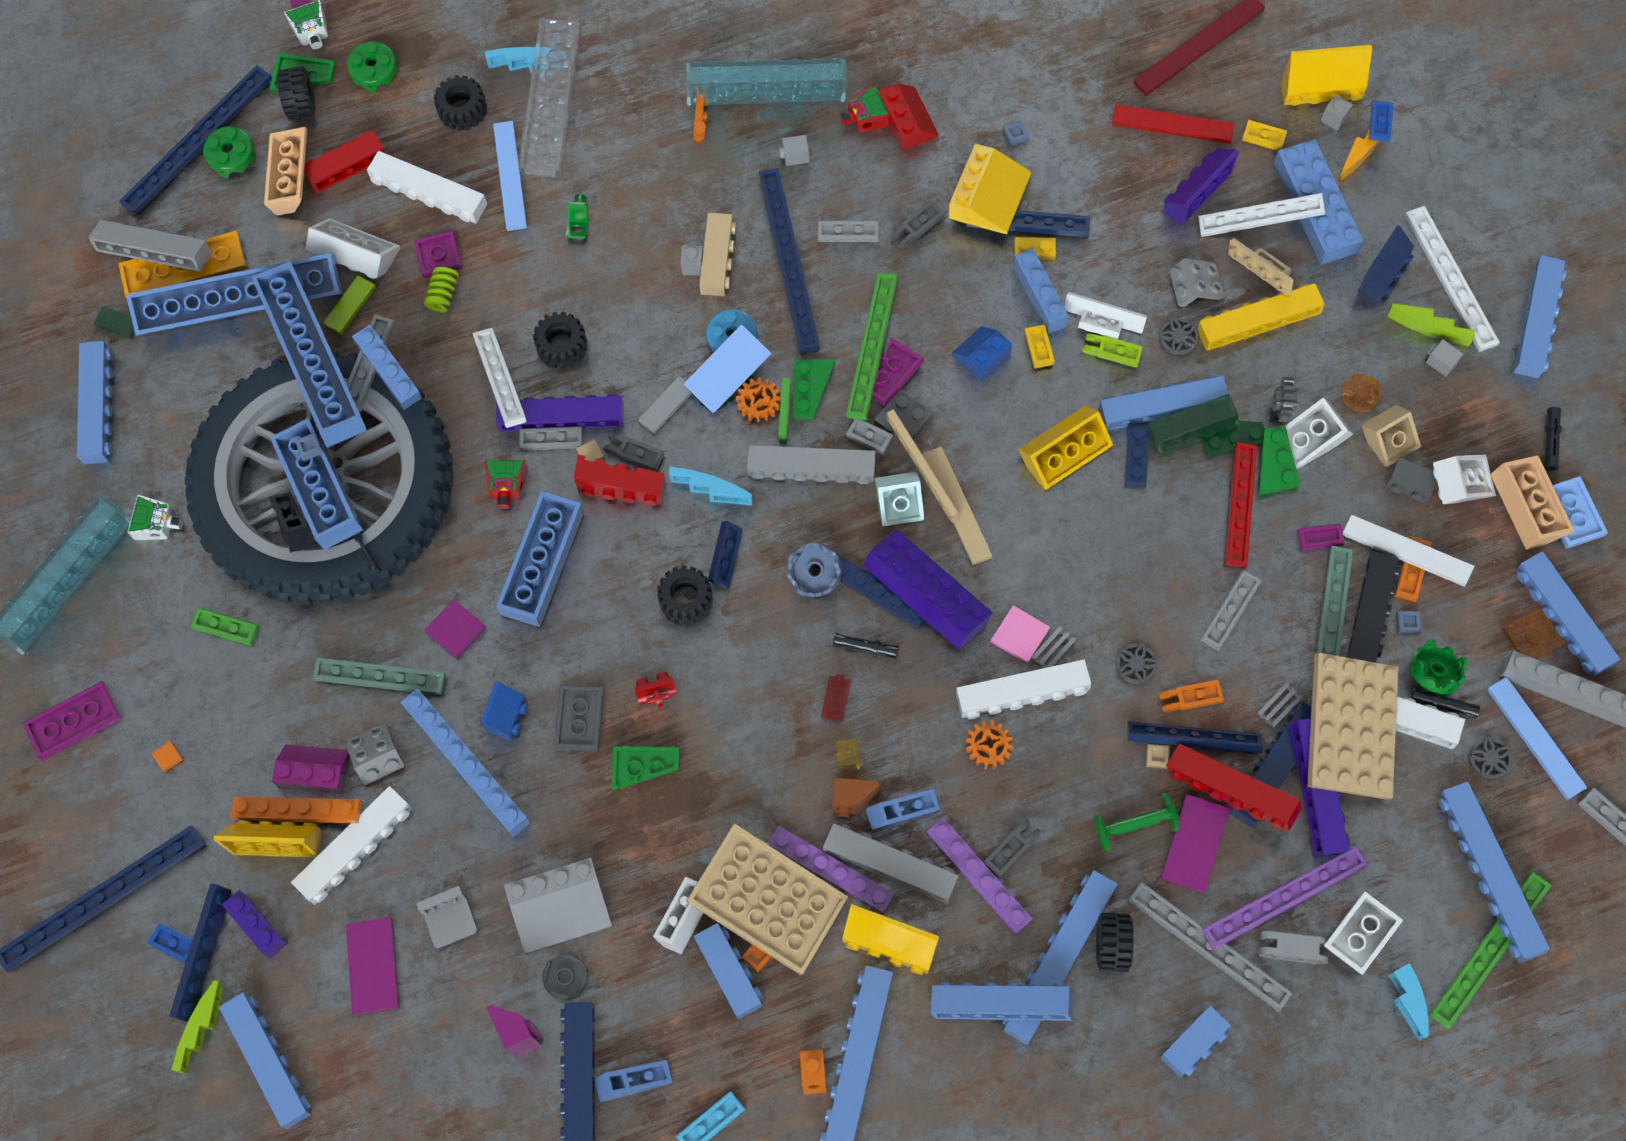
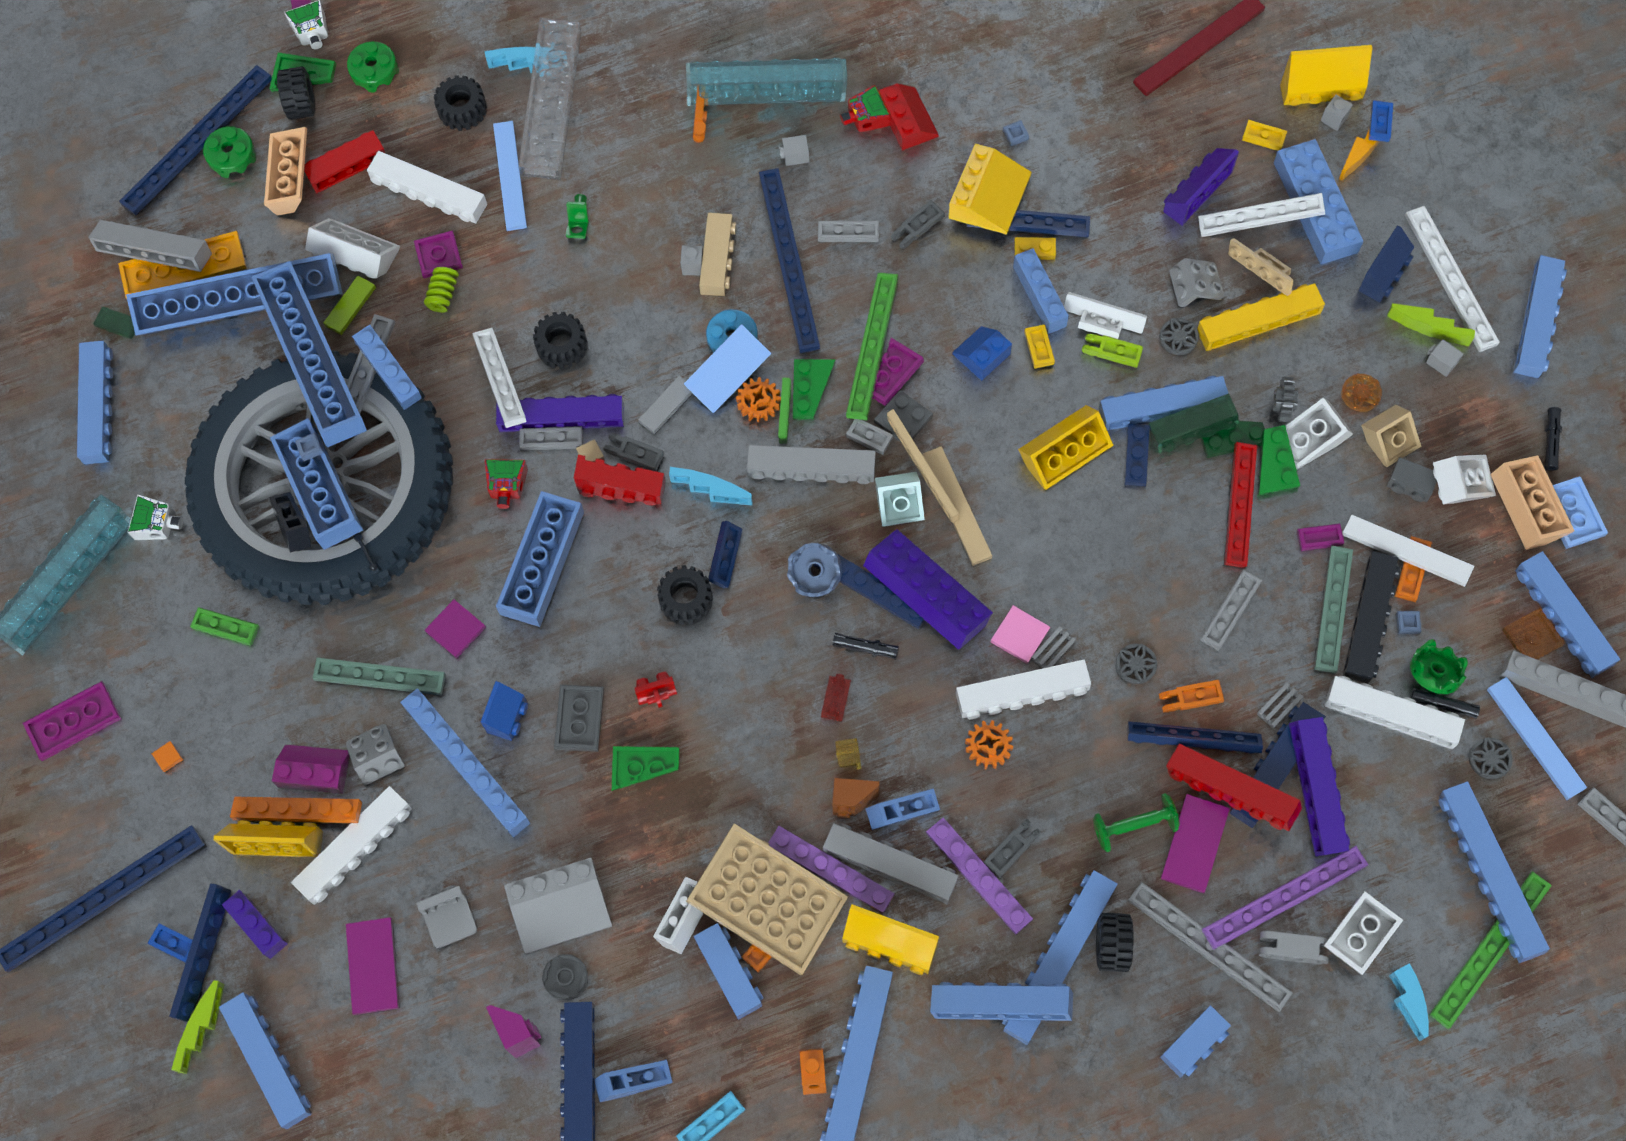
(1157, 755): tan tile -> none
(1173, 124): red tile -> none
(1353, 726): tan plate -> none

